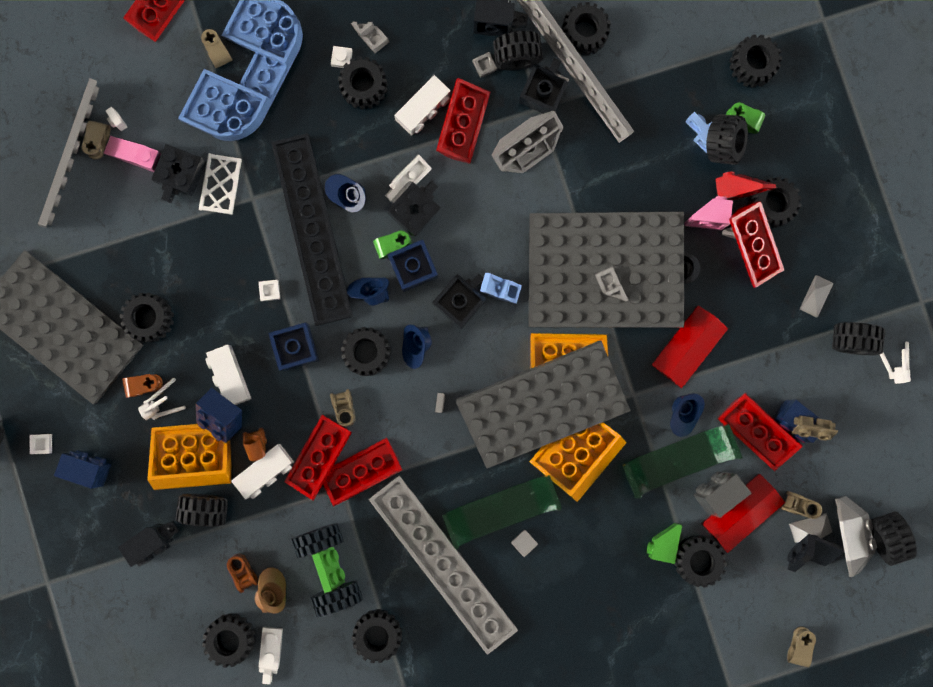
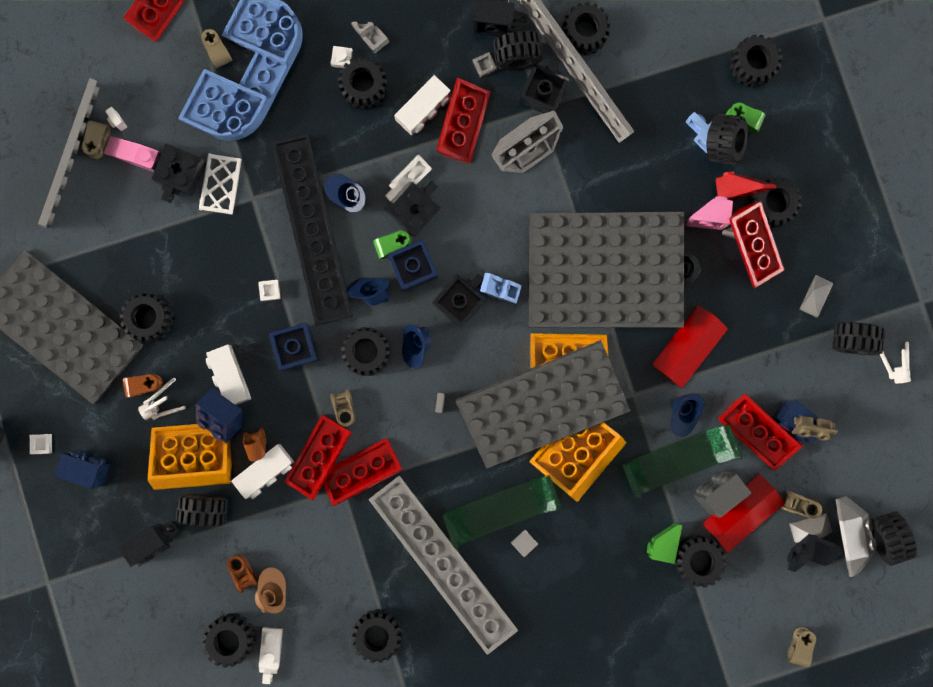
(335, 594): black plate -> none
(610, 284): light grey slope -> none

